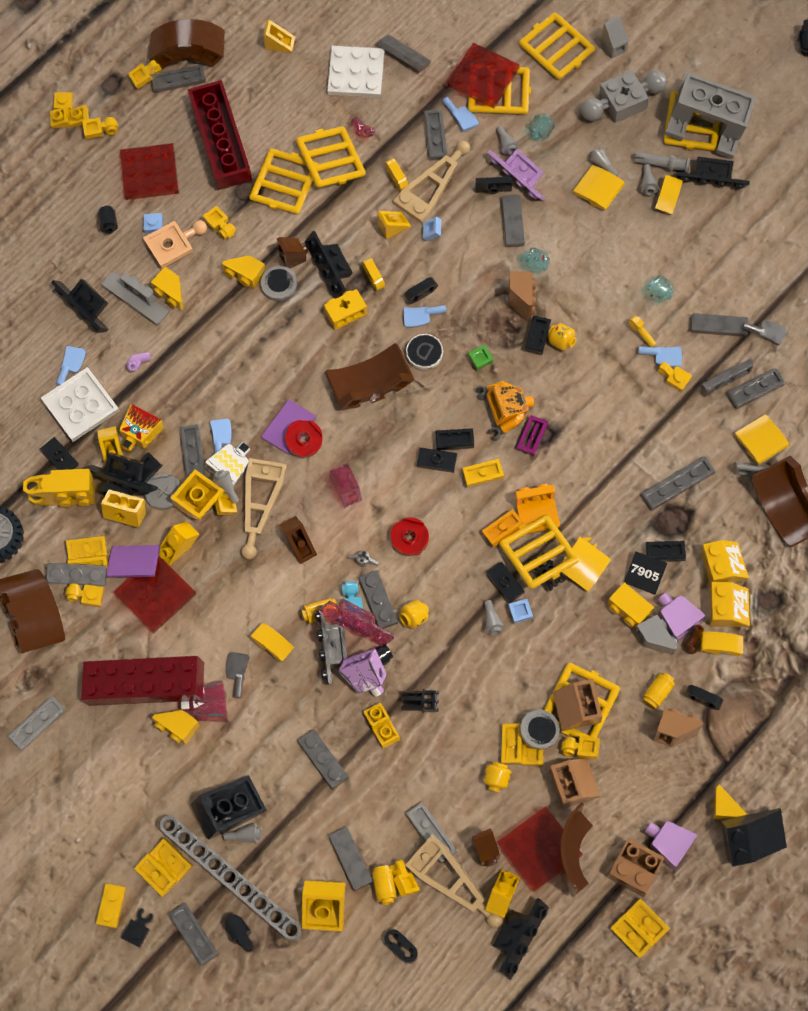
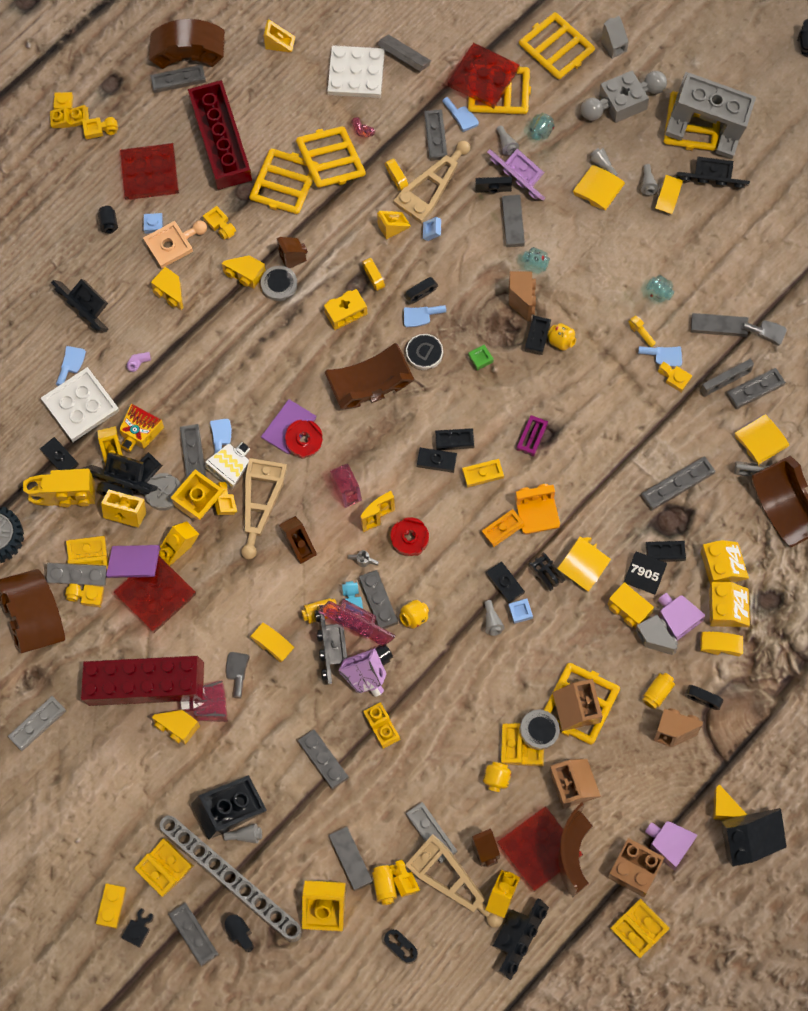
(136, 296): light grey bracket -> none
(142, 74): yellow plate -> none
(223, 480): light grey cone -> none
(330, 263): black bracket -> none
(381, 506): none -> yellow slope
(416, 699): black arm -> none
(507, 405): light orange torso -> none
(523, 570): yellow bar -> none
(587, 747): yellow plate -> none
(671, 162): light grey pin -> none
(690, 645): reddish brown arm -> none

